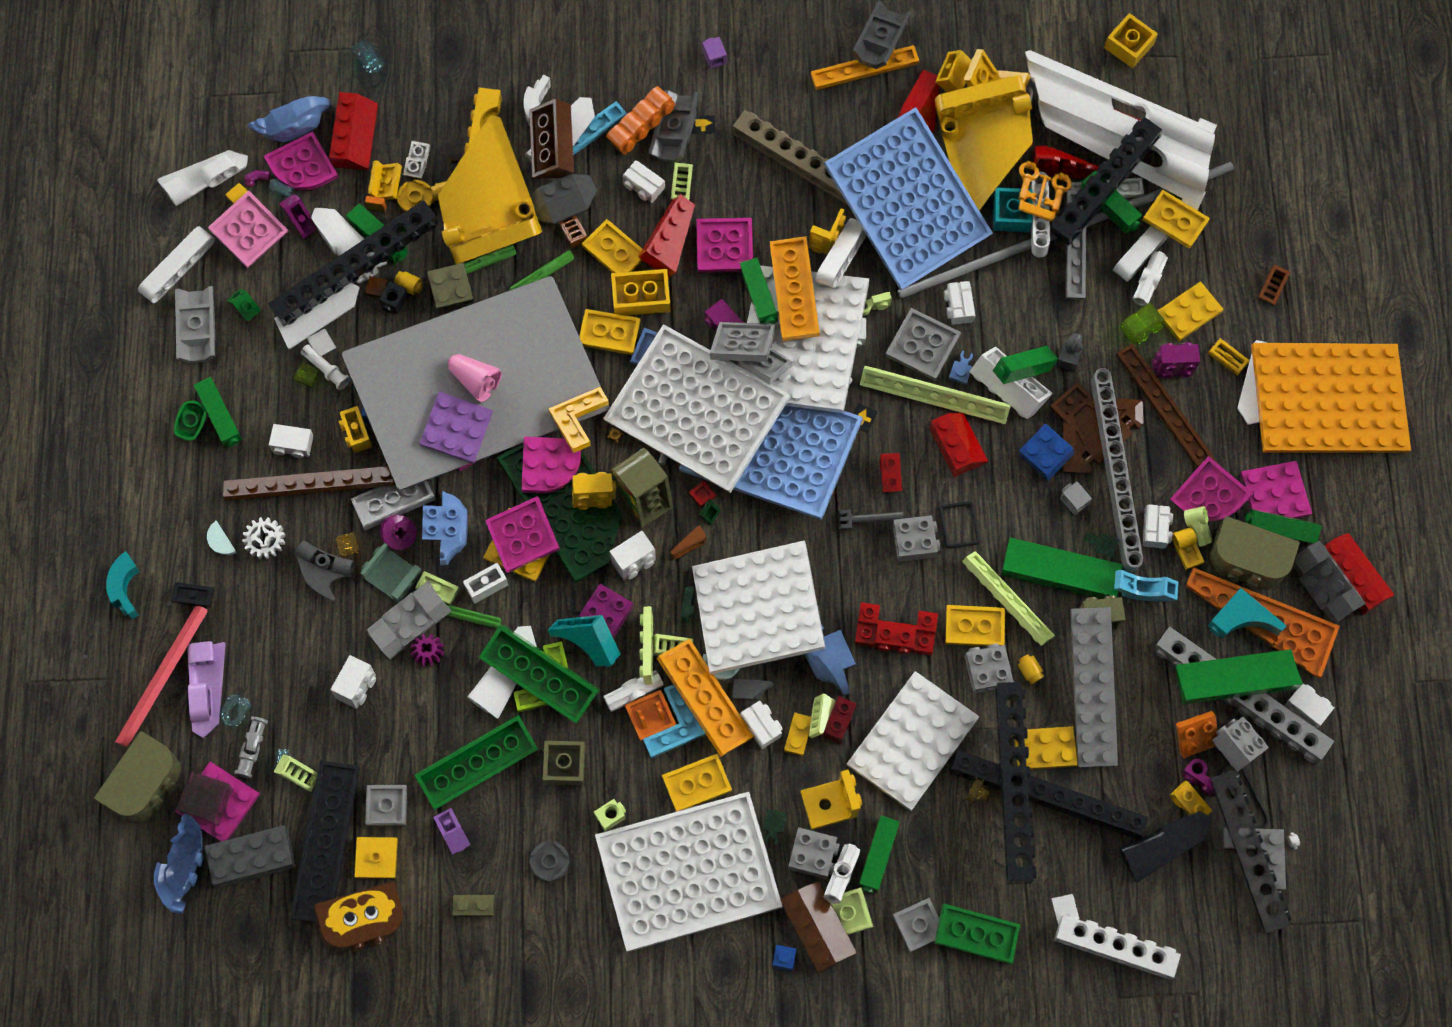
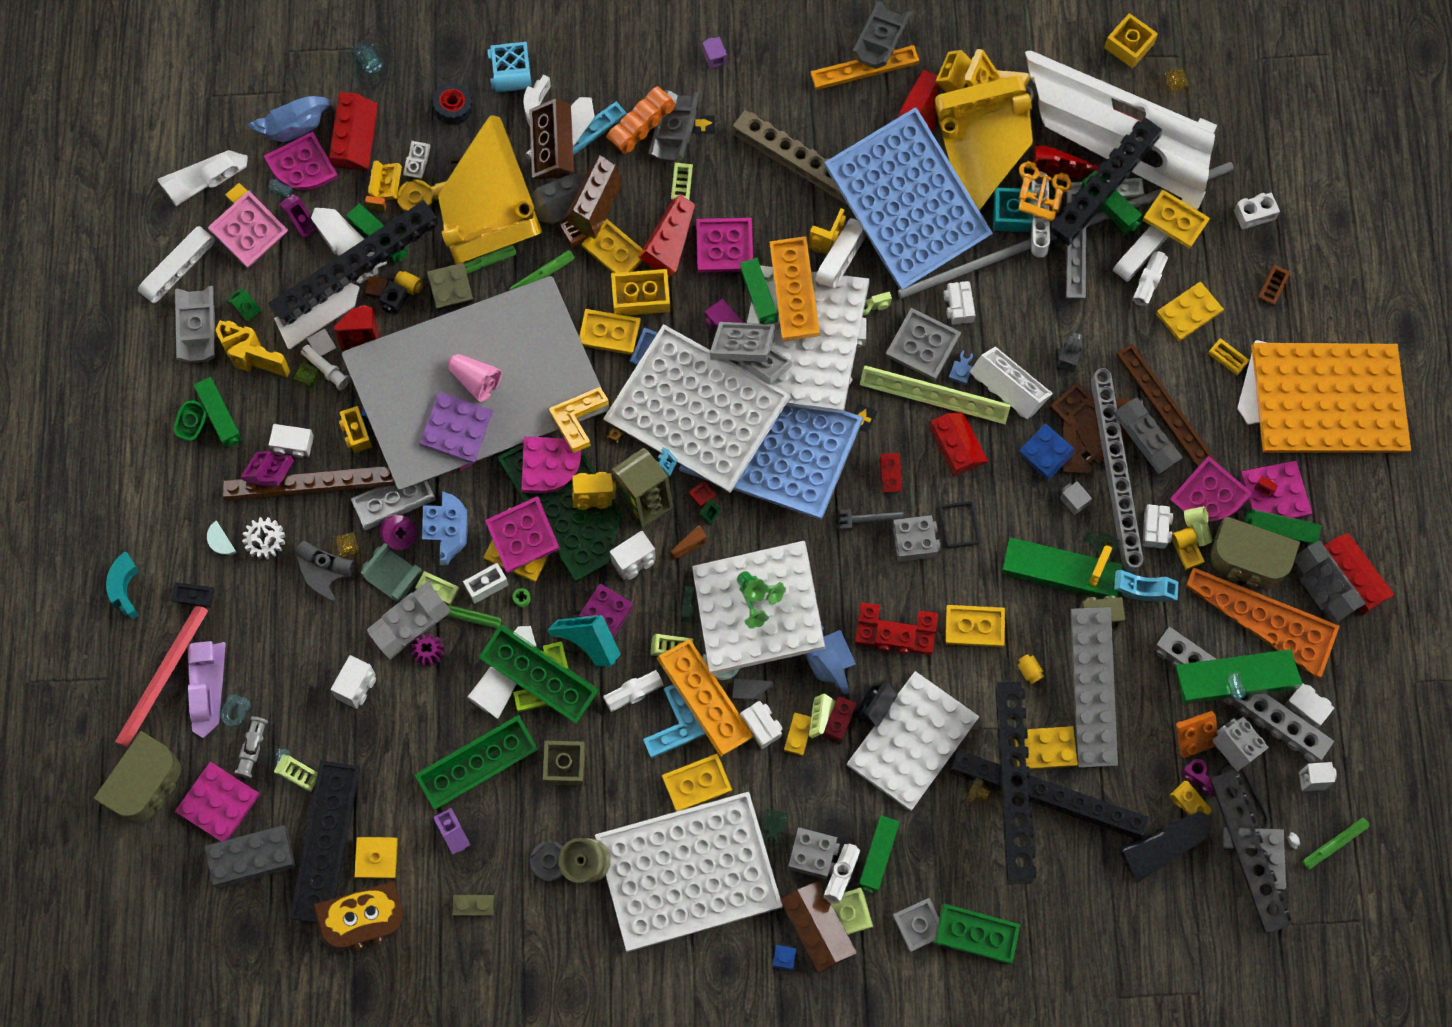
(188, 851): medium blue animal -> none
(205, 798): clear smoke brick -> none
(246, 351): none -> yellow piece
(255, 175): magenta arm -> none
(267, 468): none -> magenta slope
(357, 328): none -> red slope
(386, 805): light grey plate -> none
(452, 113): none -> black wheel
(487, 104): yellow arch -> none
(512, 78): none -> medium azure piece
(516, 600): none -> bright green bush
(584, 860): none -> olive wheel
(594, 197): none -> reddish brown slope
(605, 822): yellowish green brick -> none
(643, 181): white brick -> none
(646, 652): yellowish green plate -> none
(650, 715): orange plate -> none
(667, 454): none -> medium azure tile
(755, 589): none -> bright green plant
(840, 794): yellow bracket -> none
(876, 703): none -> black slope
(987, 667): light grey brick -> none
(1008, 598): yellowish green plate -> none
(1025, 364): green brick -> none
(1064, 905): white sticker -> none
(1100, 565): none -> yellow tile
(1142, 323): clear neon green brick -> none
(1147, 435): none -> dark grey piece
(1168, 955): white brick -> none
(1176, 80): none -> clear yellow tile
(1176, 360): magenta brick -> none
(1237, 689): none -> clear light blue pin
(1241, 612): teal arch -> none
(1258, 213): none -> white brick
(1266, 486): none -> red plate
(1317, 776): none -> white brick
(1335, 843): none -> bright green axle

